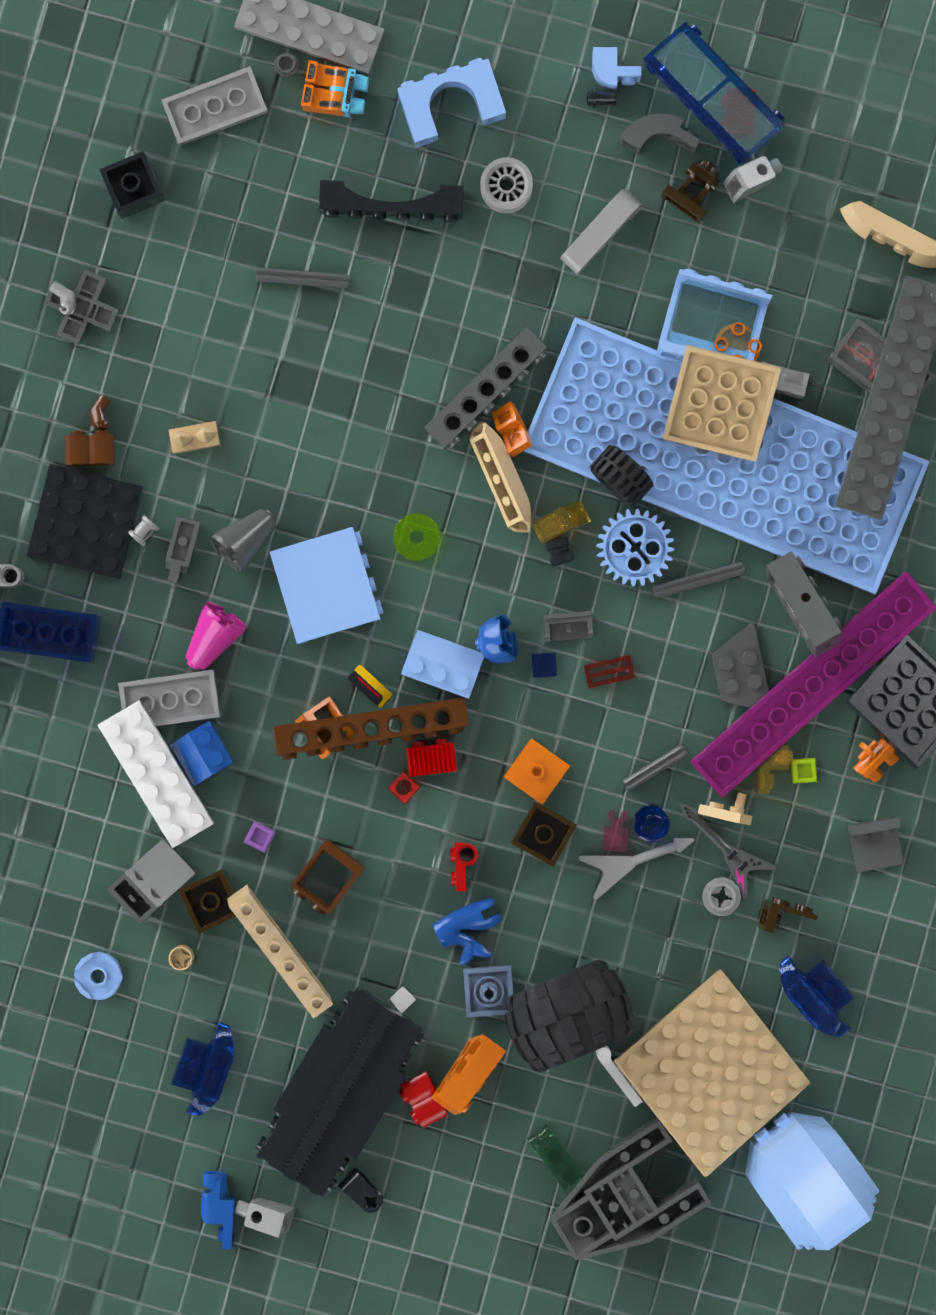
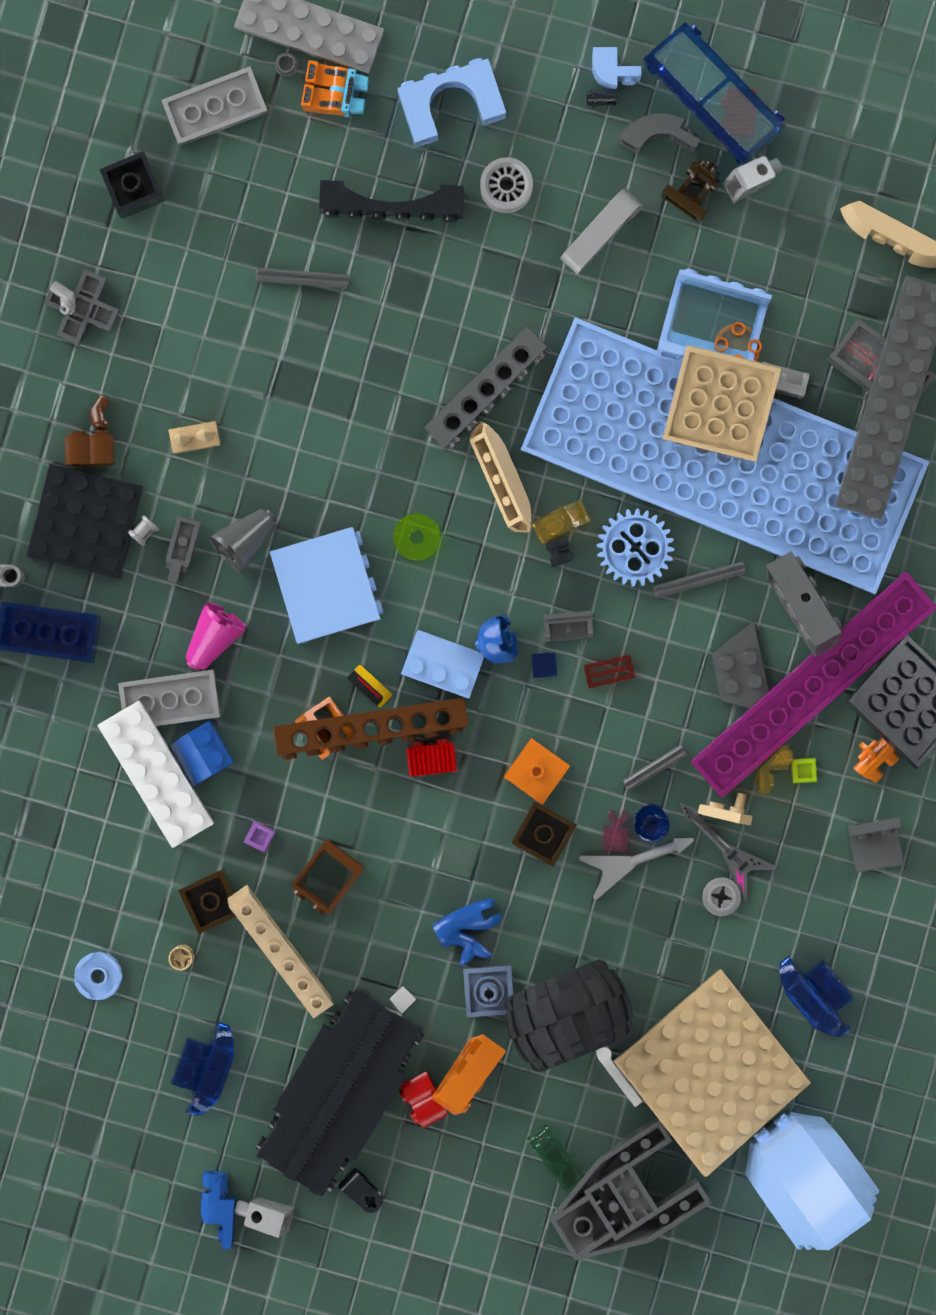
(151, 881): slope -> none
(404, 787): clear red tile -> none
(459, 877): red plate -> none
(512, 428): orange slope -> none
(621, 475): black tyre -> none
(771, 919): dark brown bracket -> none

